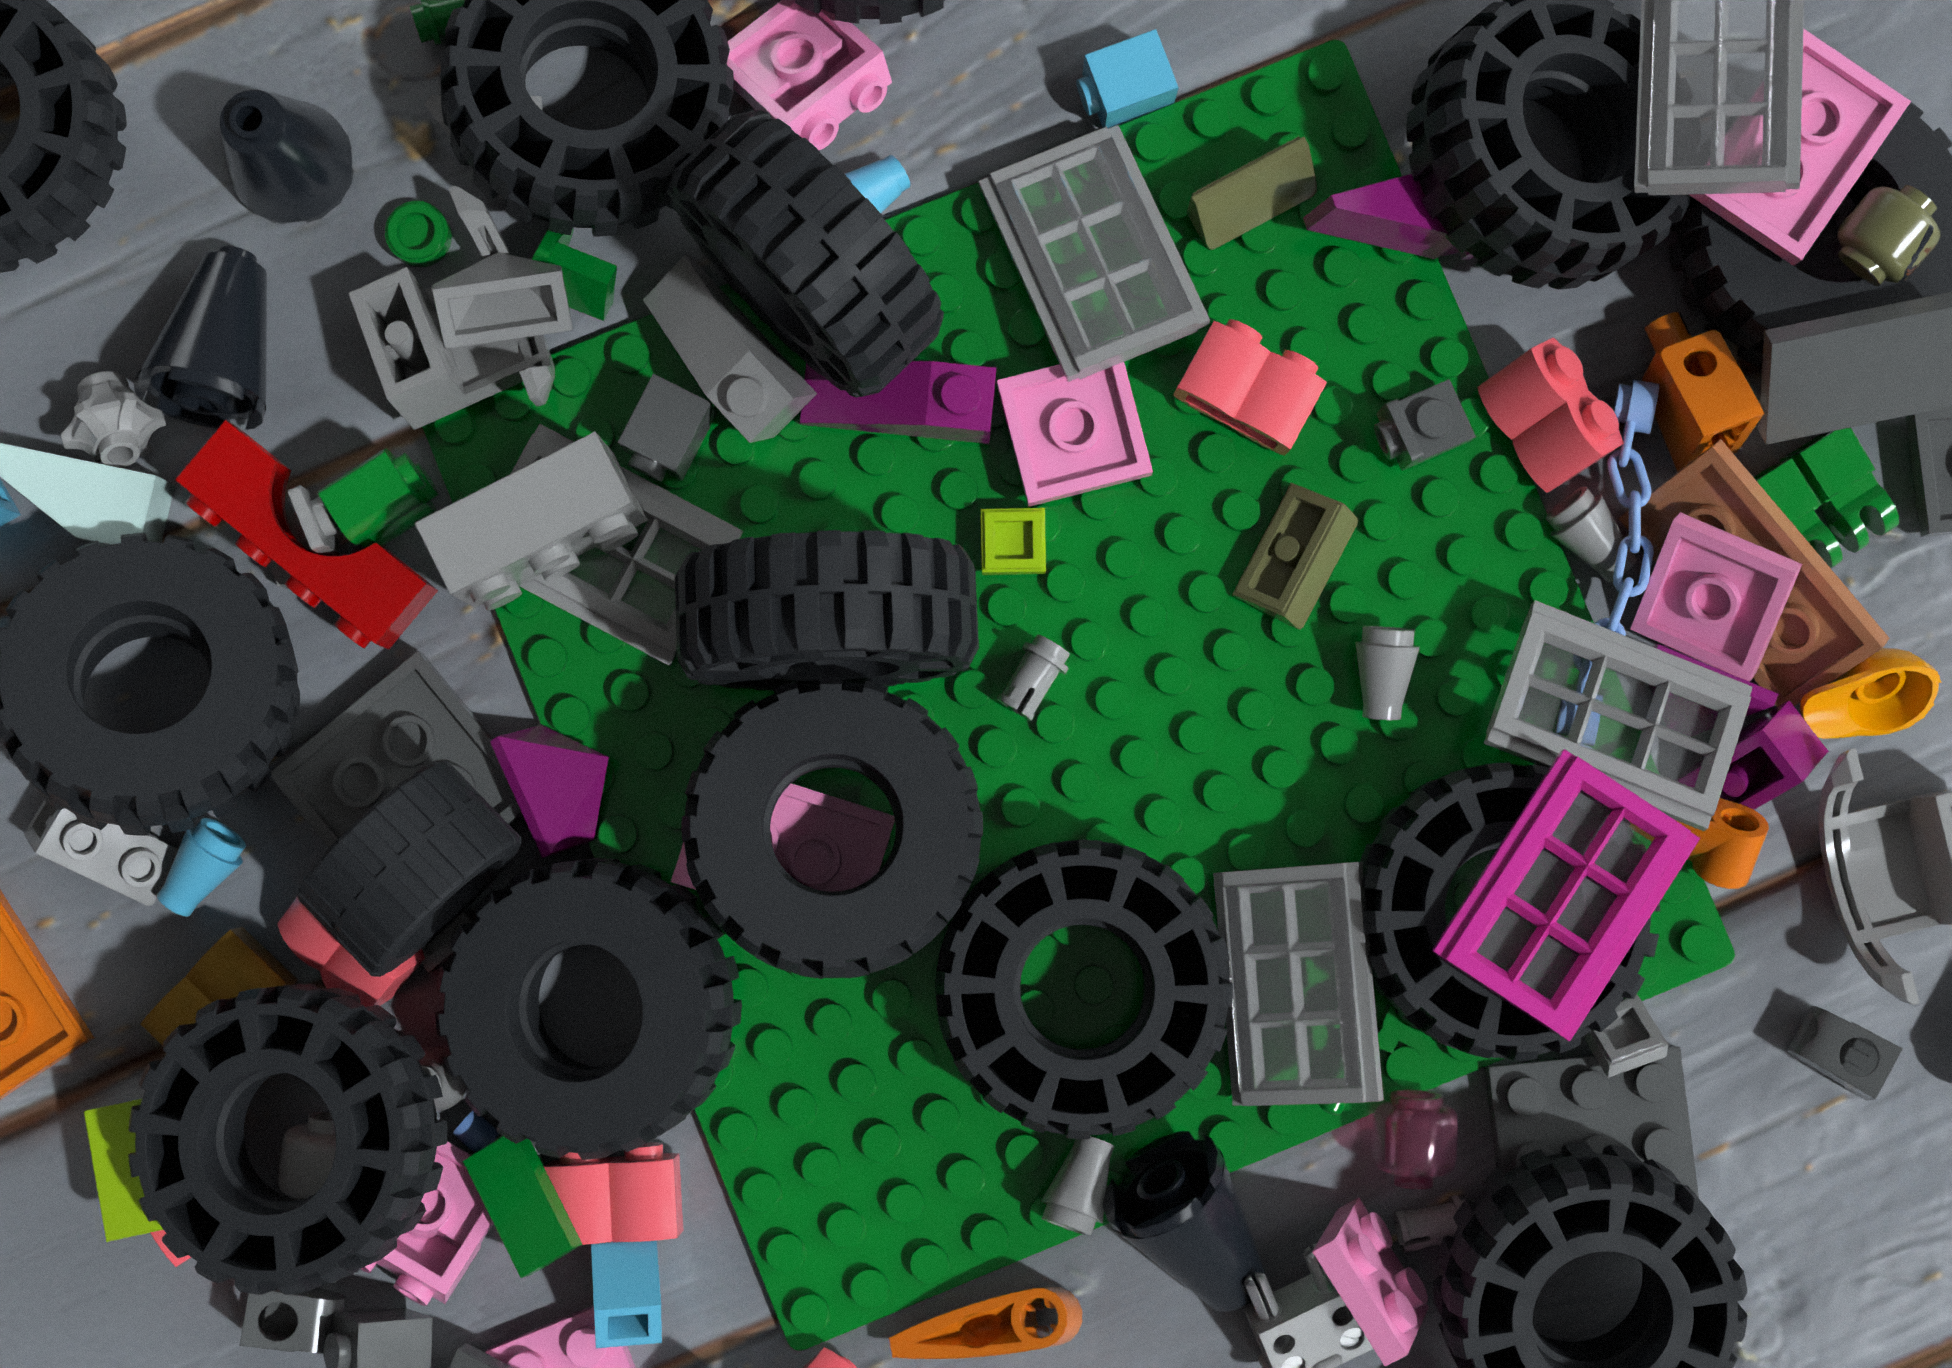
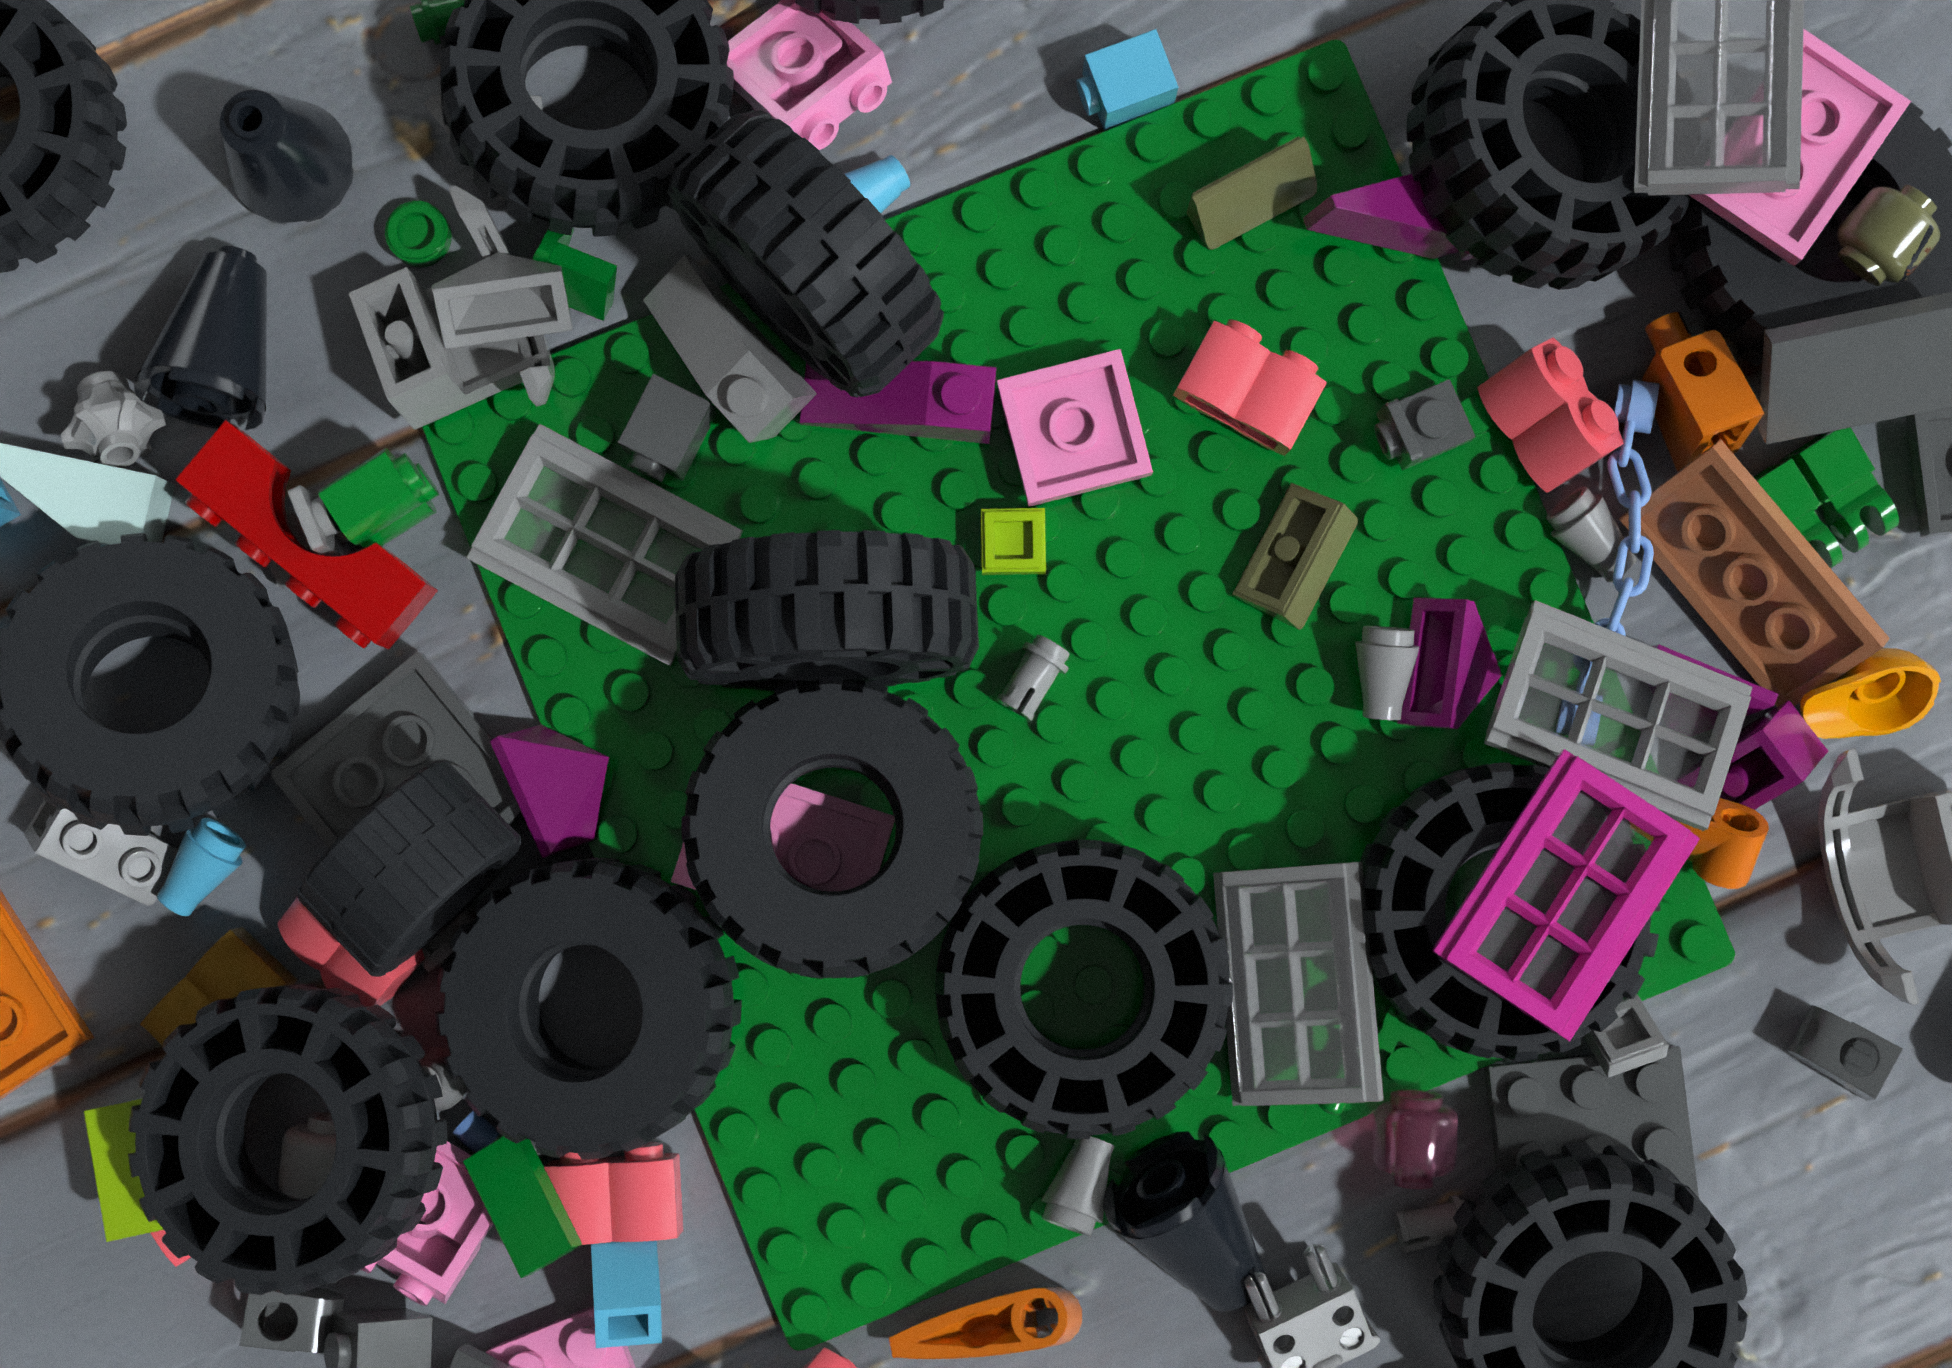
(532, 523): light grey brick -> none
(1093, 253): clear piece -> none
(1372, 1281): bright pink plate -> none
(1452, 664): none -> magenta slope
(1715, 596): bright pink plate -> none

